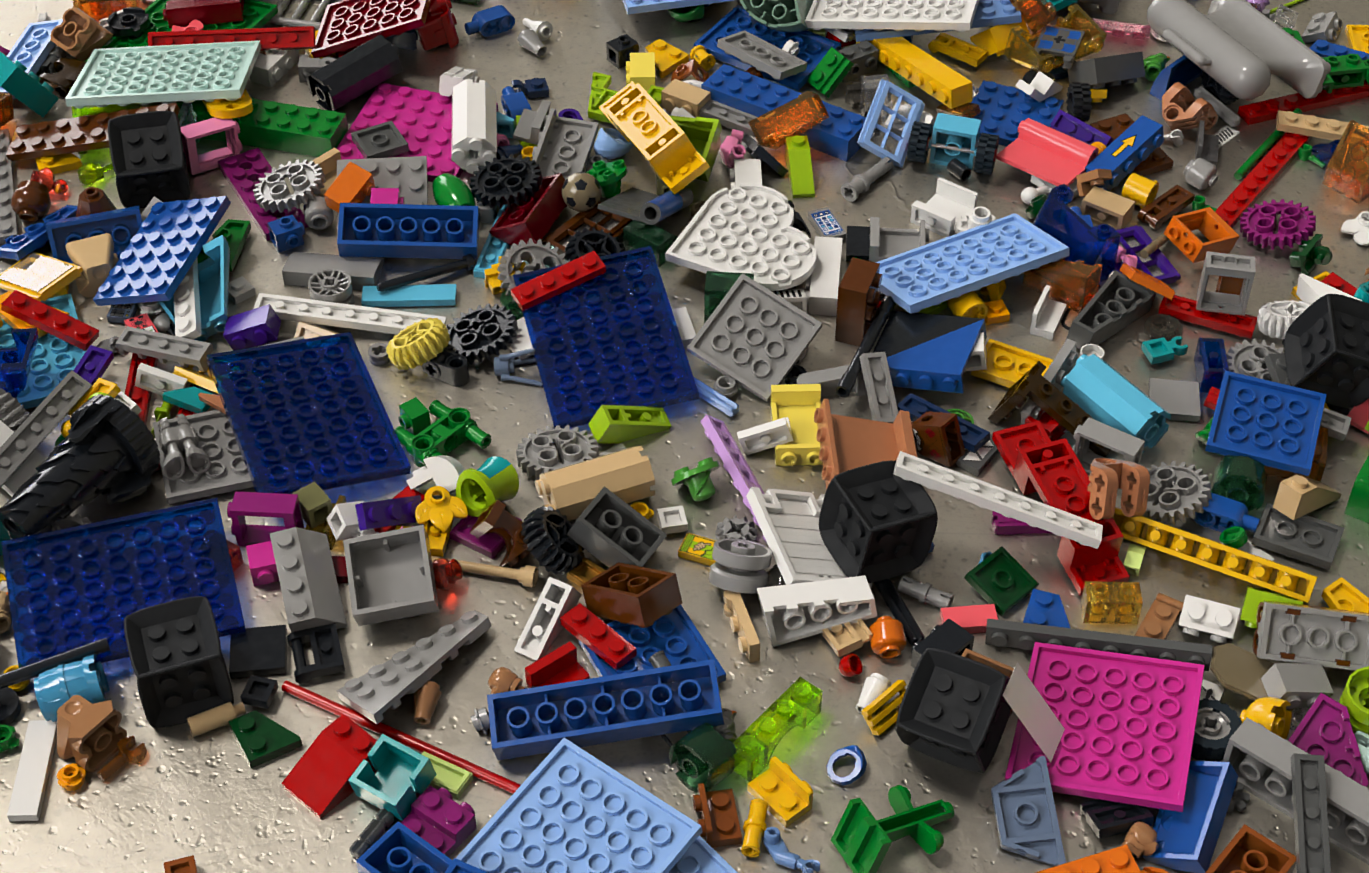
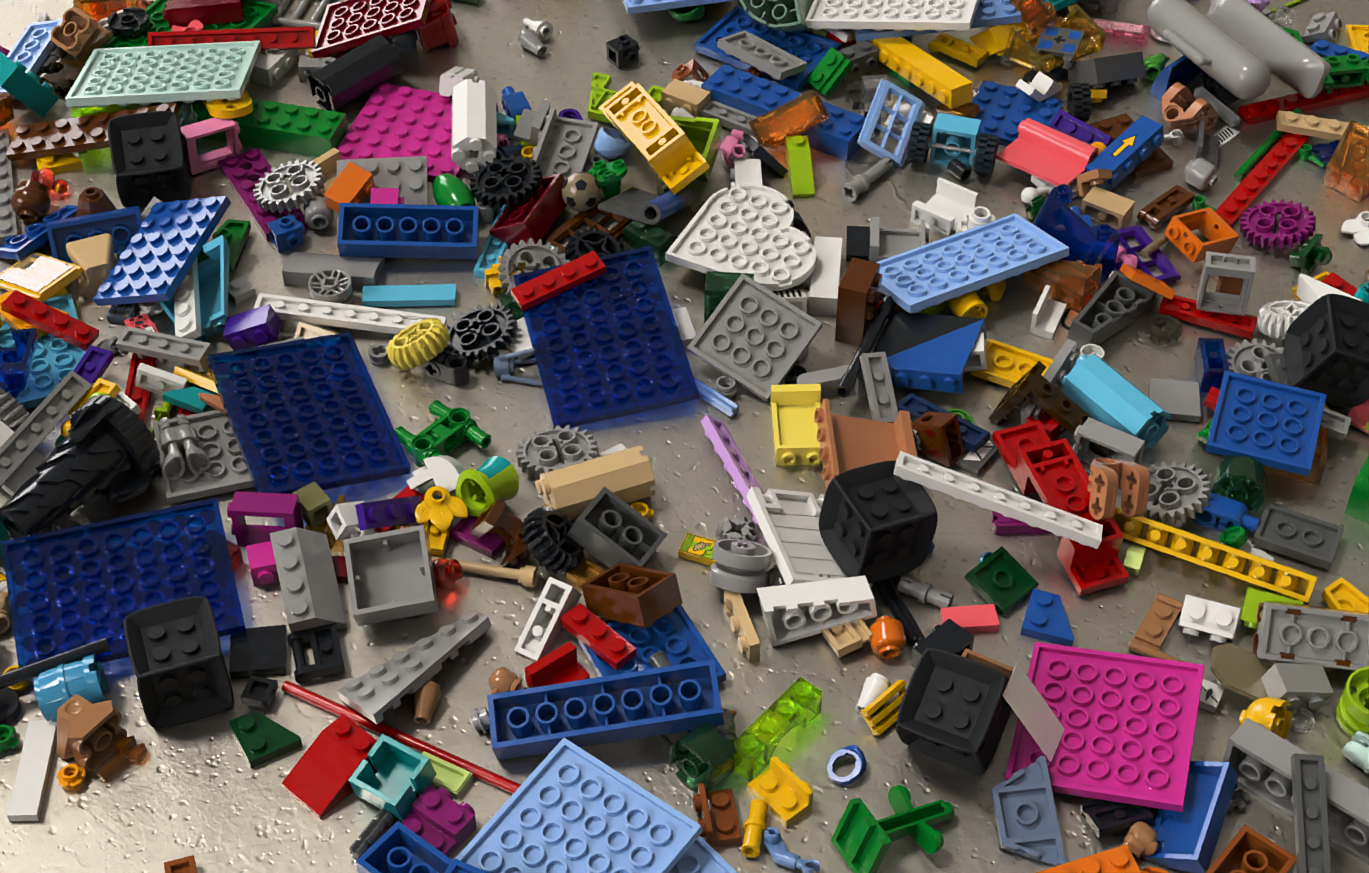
(91, 172): clear neon green piece -> none
(164, 324): light grey hinge -> none
(214, 718): tan cylinder -> none
(380, 141): dark grey plate -> none
(414, 416): green plate -> none
(467, 262): black bar -> none
(490, 21): blue piece -> none
(532, 87): dark blue plate -> none
(623, 423): lime slope -> none
(641, 69): light yellow brick -> none
(666, 57): yellow wing -> none
(672, 519): white plate -> none
(697, 479): bright green plate -> none
(703, 57): yellow bush -> none
(765, 436): white panel -> none
(791, 47): white plate -> none
(826, 223): tile -> none
(850, 665): red hinge -> none
(996, 312): light orange plate -> none
(1025, 635): dark grey plate -> none
(1111, 602): clear yellow brick -> none
(1140, 190): yellow piece -> none
(1161, 351): teal plate -> none
(1213, 730): wheel -> none
(1302, 495): tan slope -> none
(1329, 733): magenta plate -> none

